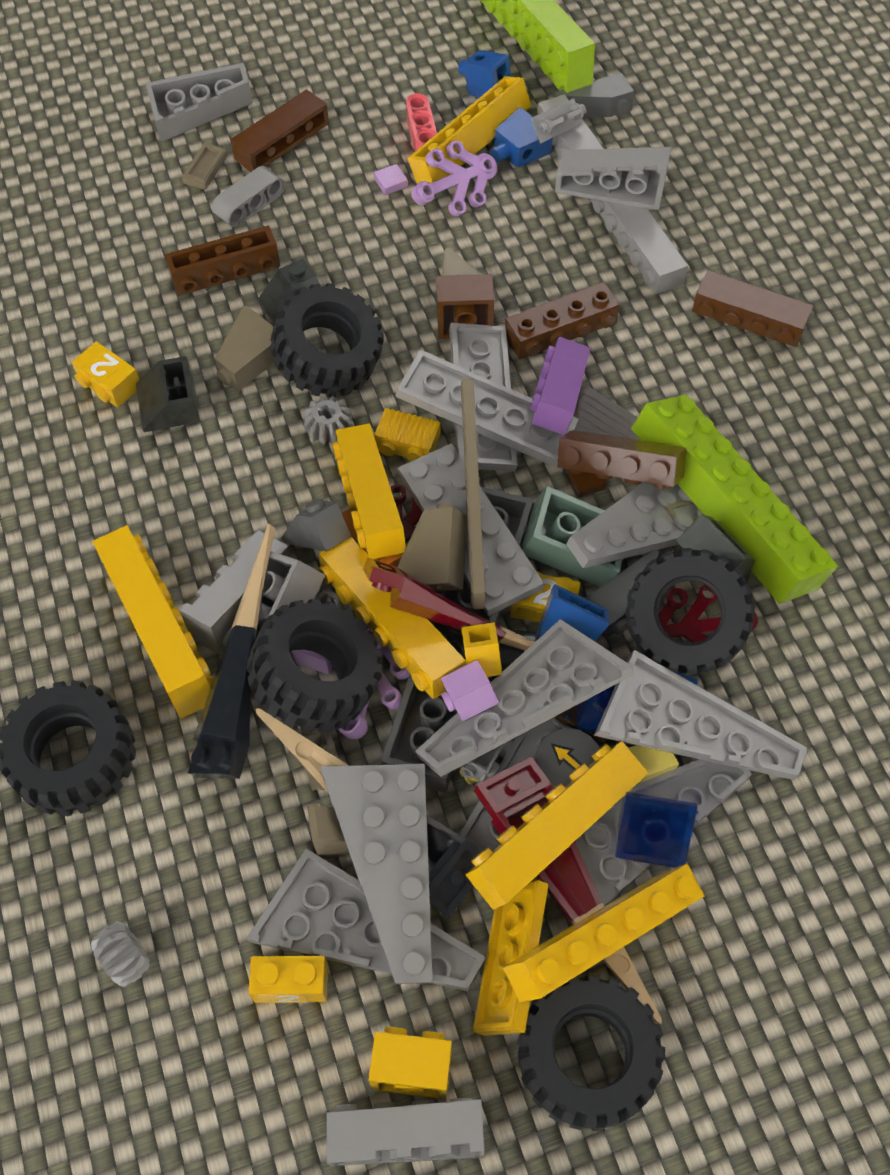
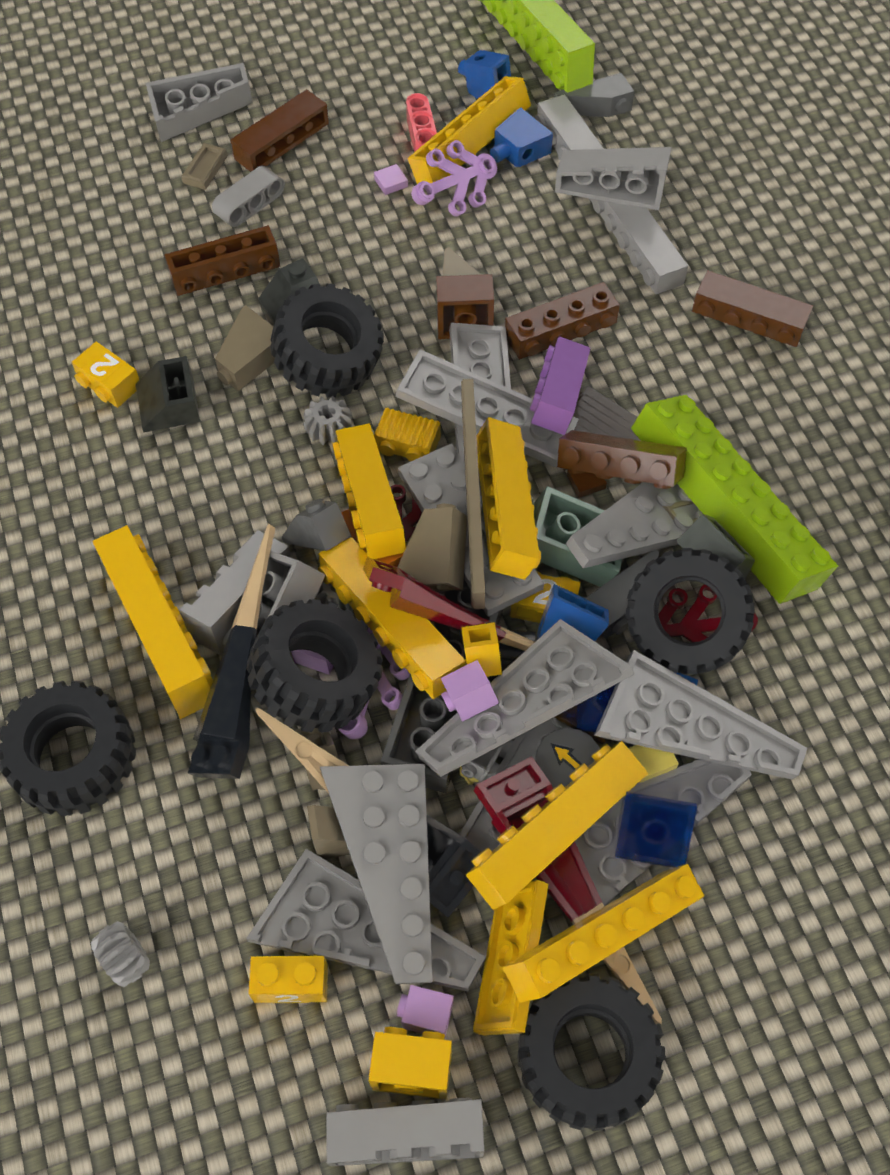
(425, 1010): none -> lavender brick
(507, 500): none -> yellow brick
(558, 119): light grey hinge -> none

